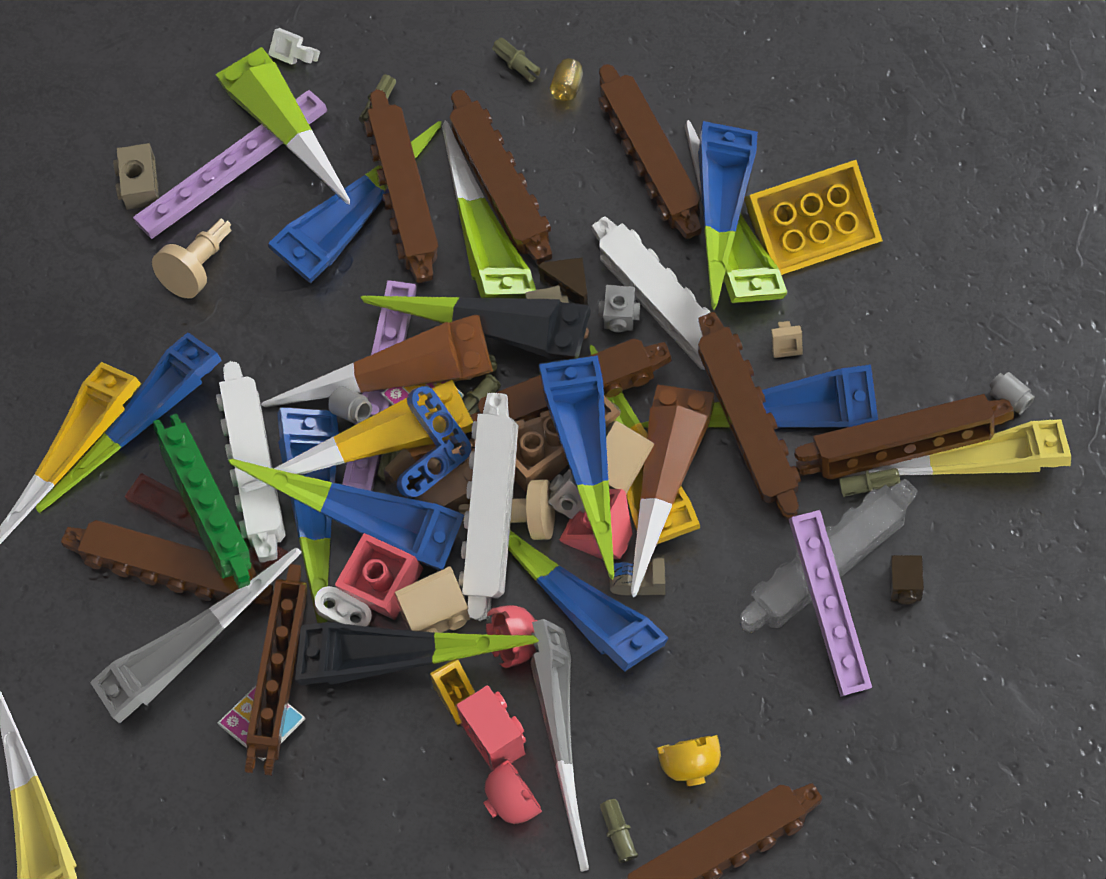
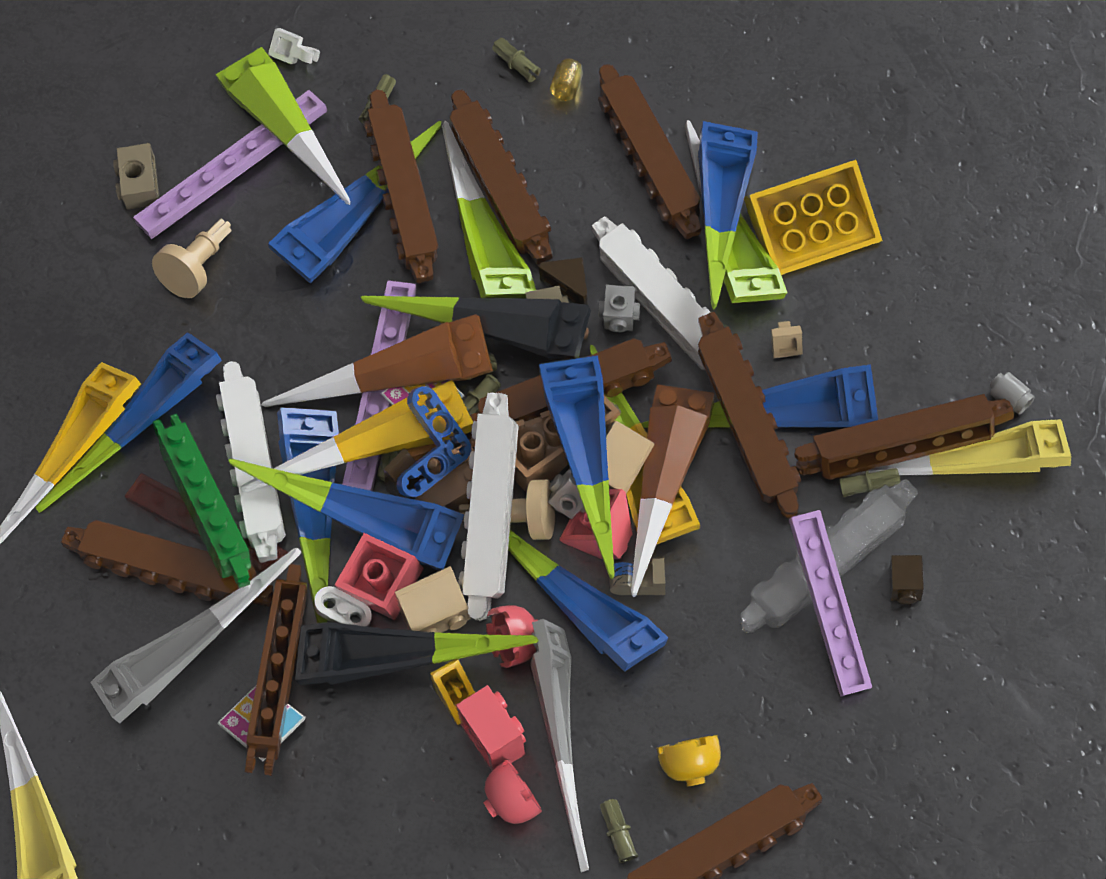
(349, 405): light grey brick -> none

